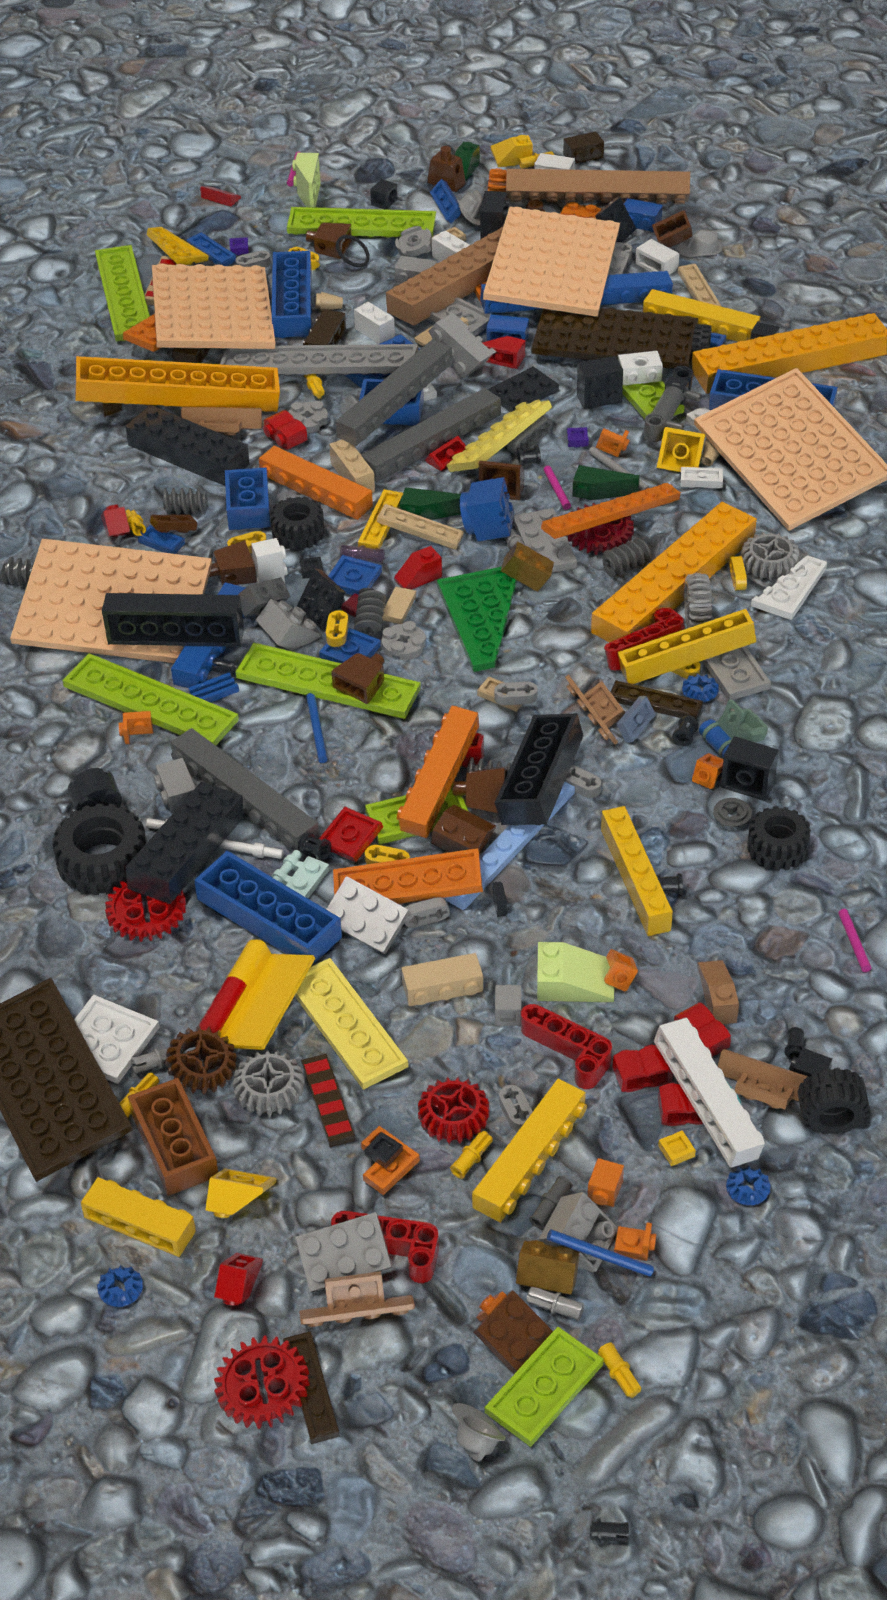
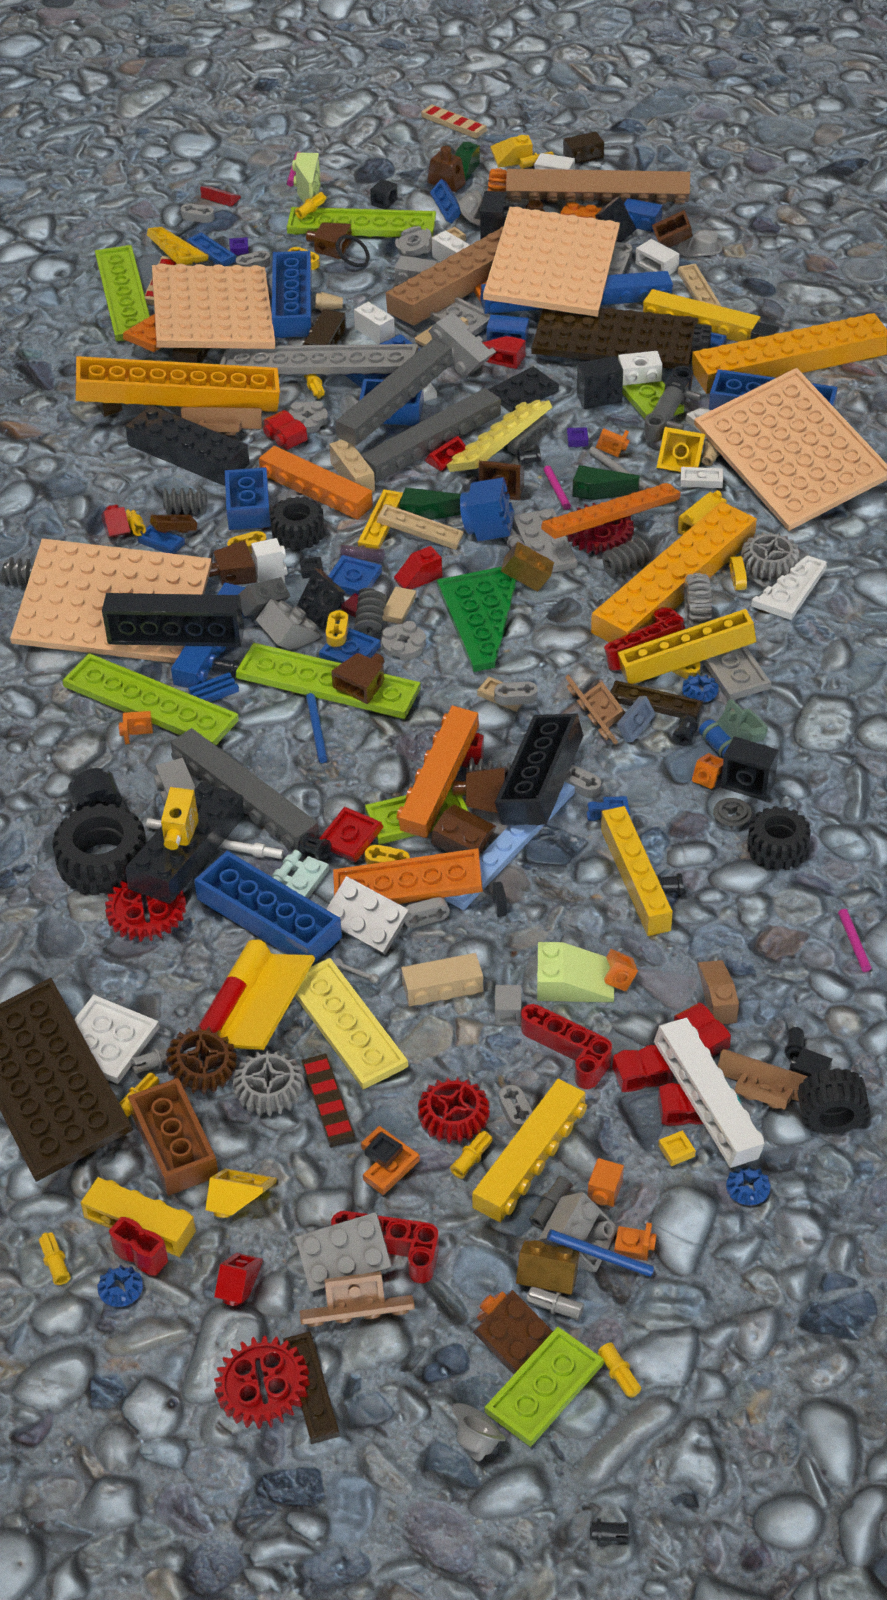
(54, 1258): none -> yellow axle
(138, 1246): none -> red brick
(179, 828): none -> yellow torso
(197, 213): none -> light grey beam
(310, 205): none -> yellow axle
(374, 978): none -> light grey hinge
(454, 121): none -> tan tile
(595, 808): none -> blue plate
(699, 510): none -> yellow brick

